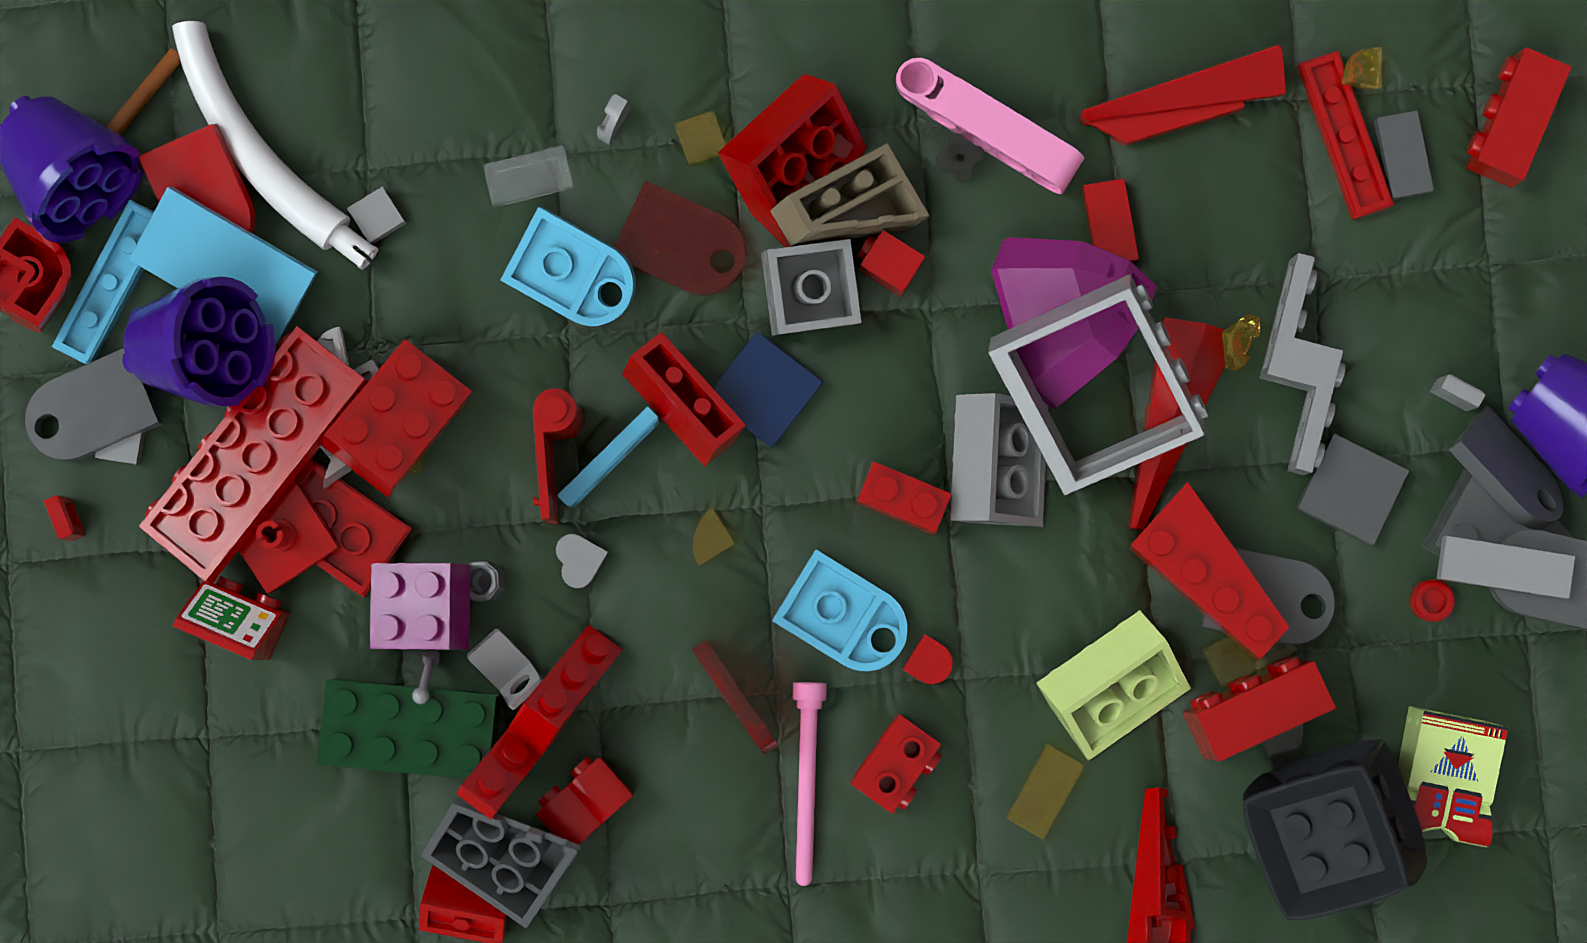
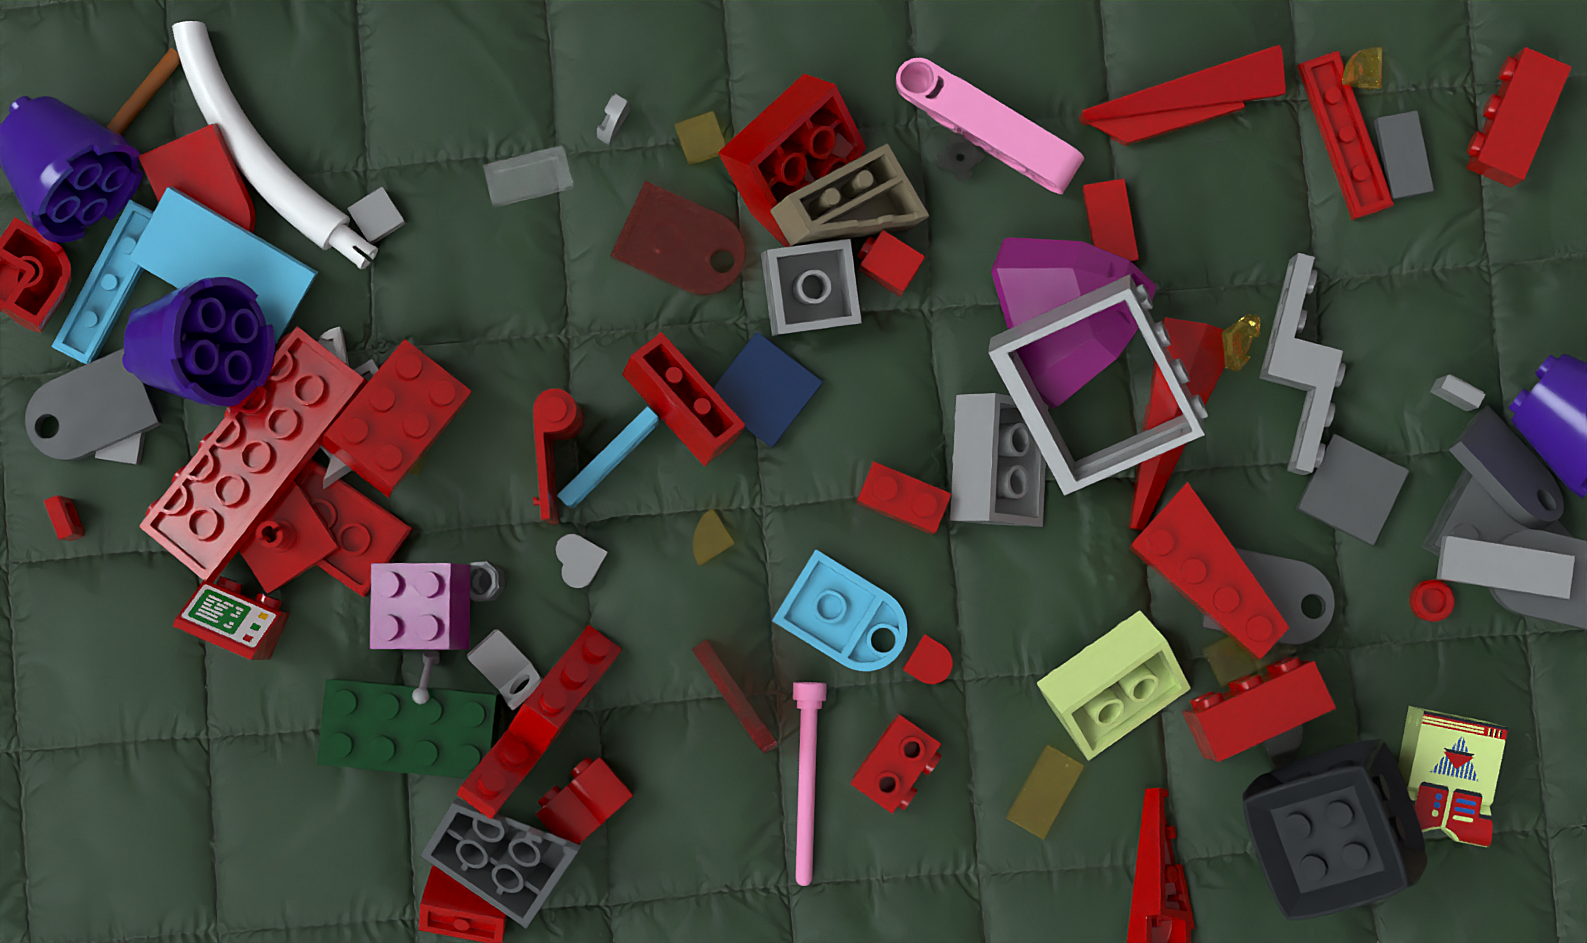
(568, 269): medium azure tile -> none

